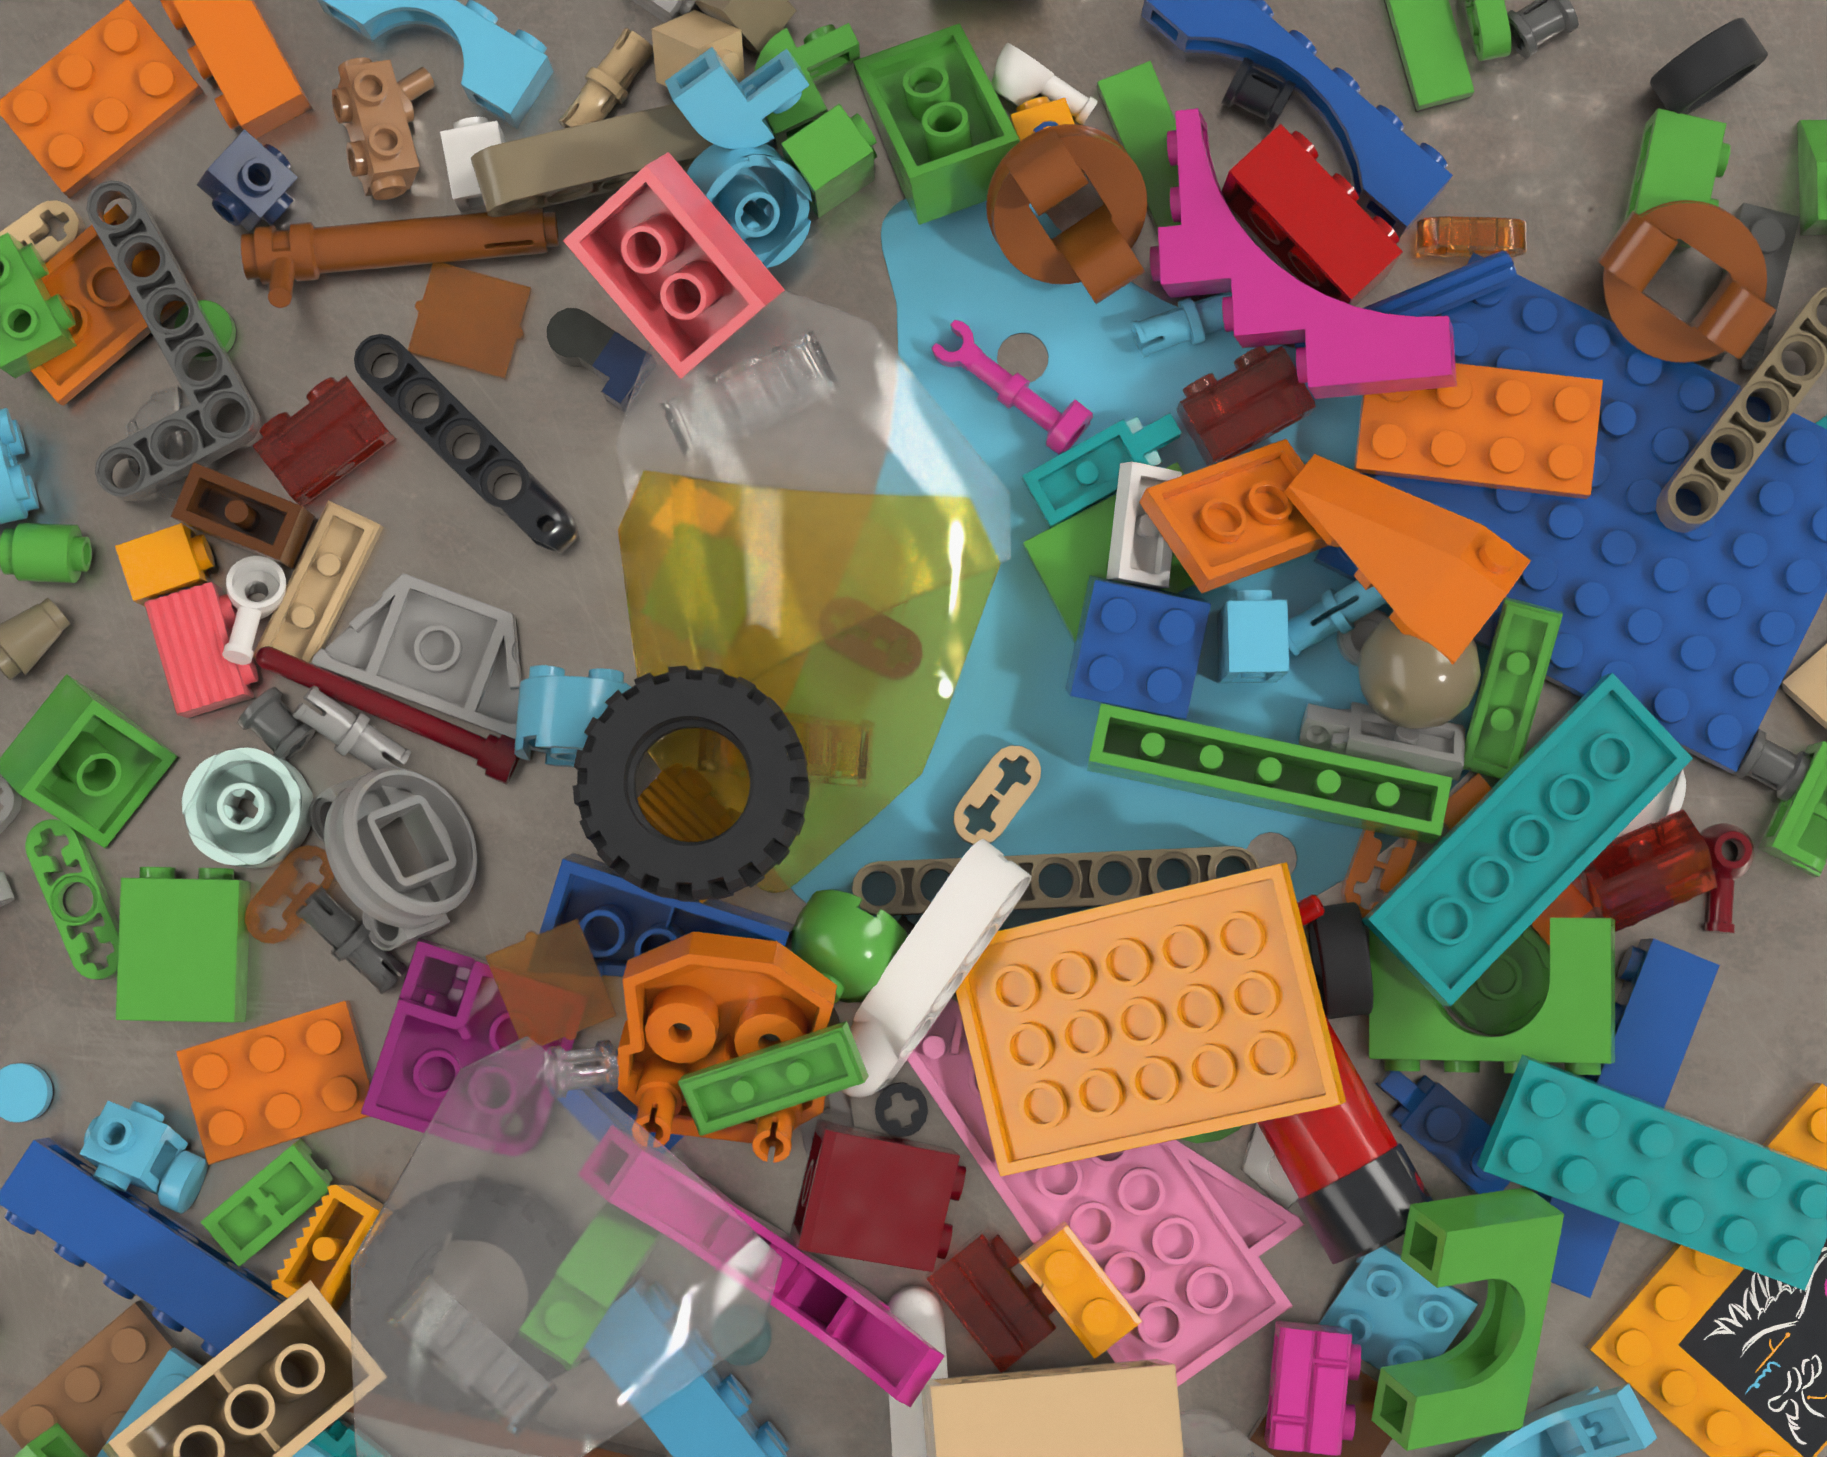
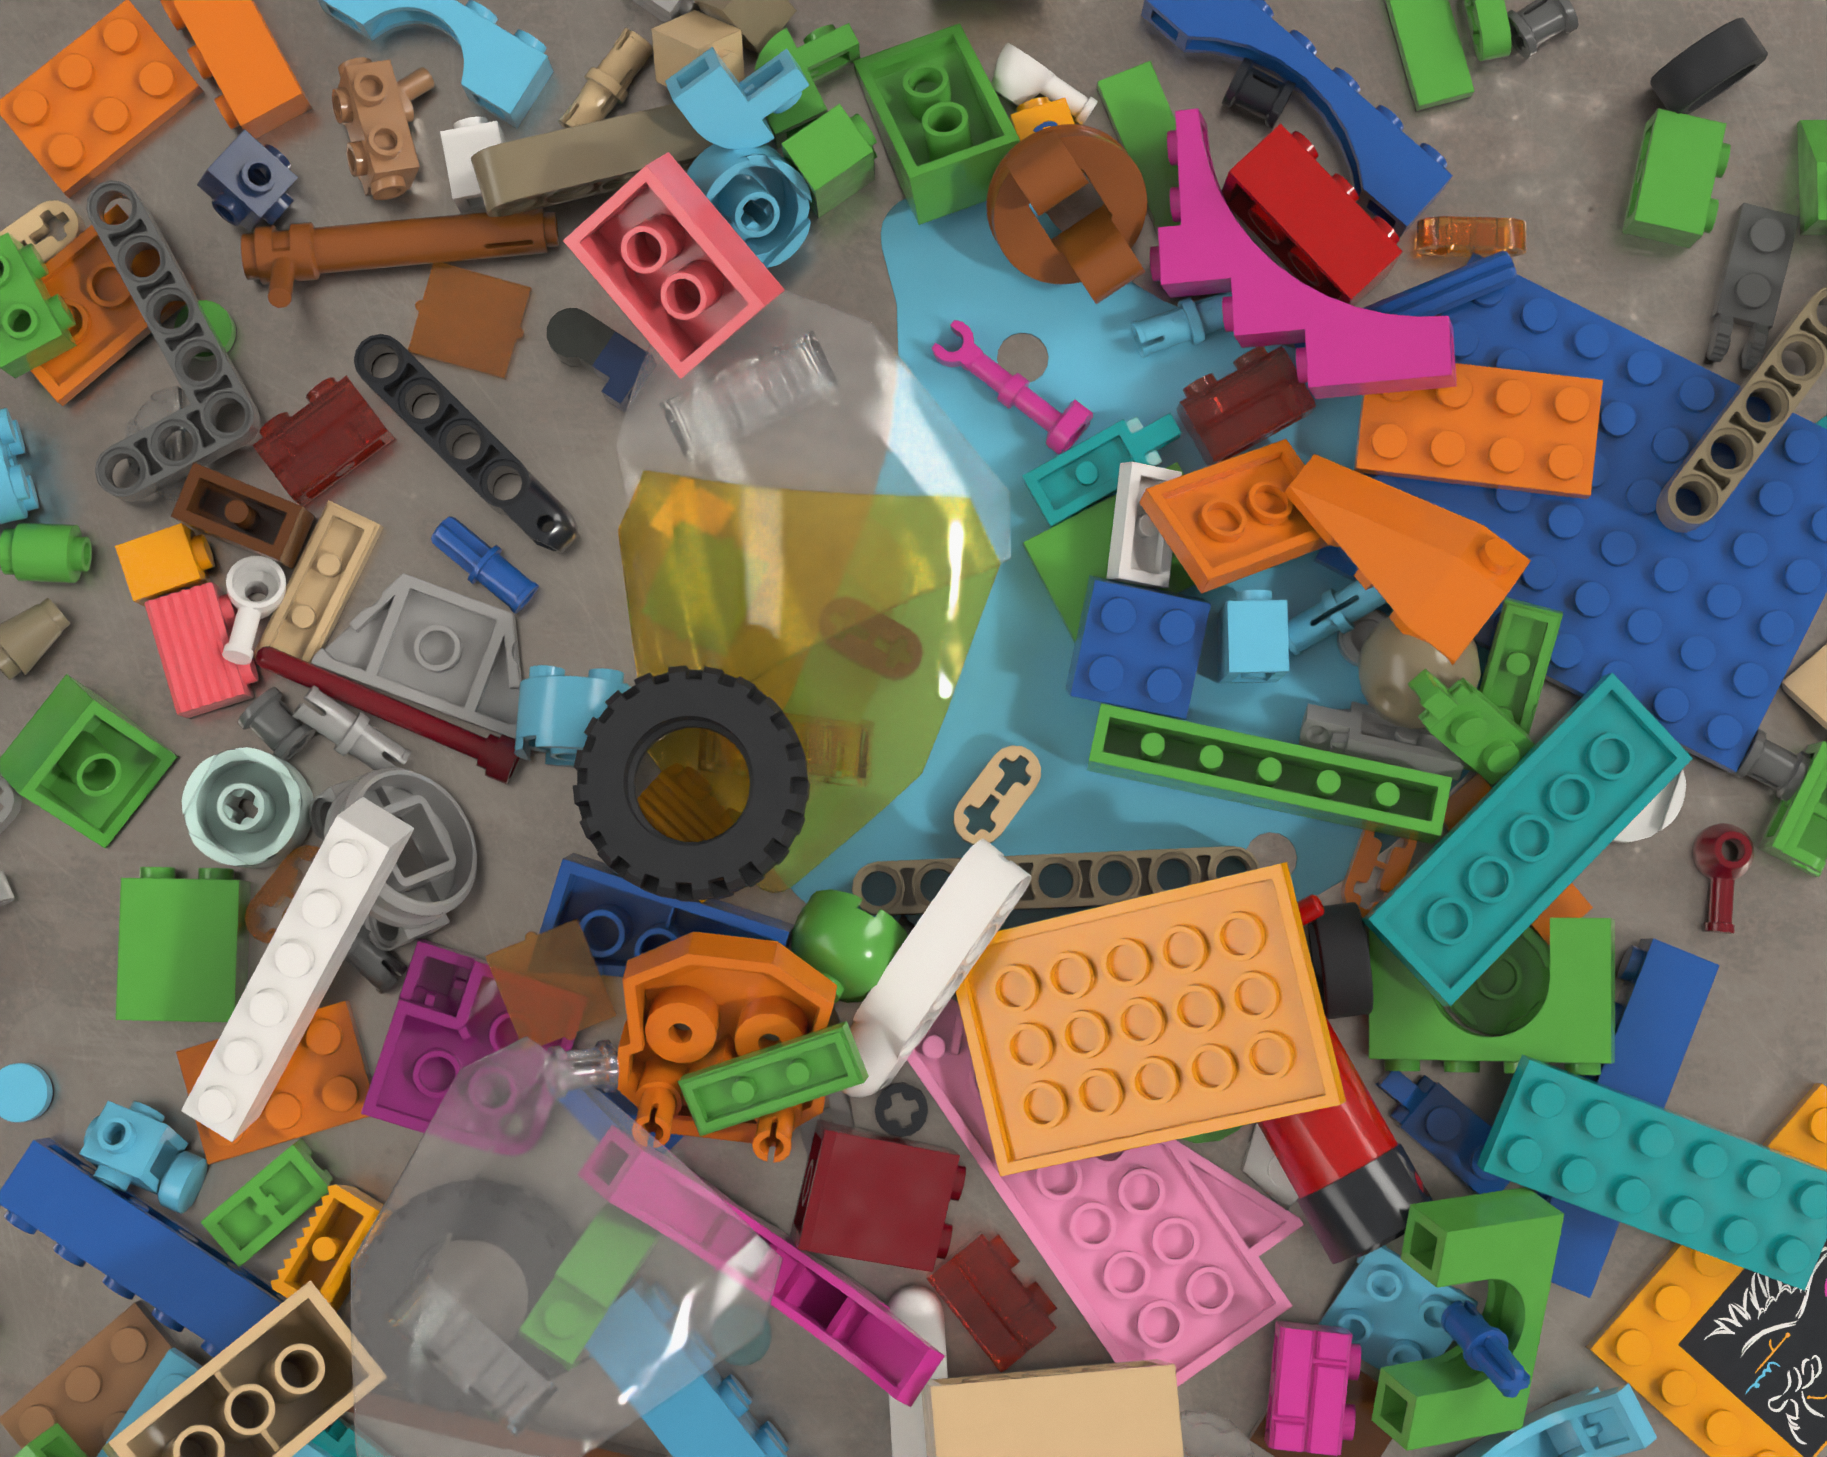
(73, 854): bright green beam -> none
(297, 968): none -> white brick
(484, 564): none -> blue axle
(1079, 1289): light orange brick -> none
(1470, 725): none -> bright green hinge
(1484, 1347): none -> blue axle
(1649, 871): clear red brick -> none
(1729, 317): dark orange piece -> none

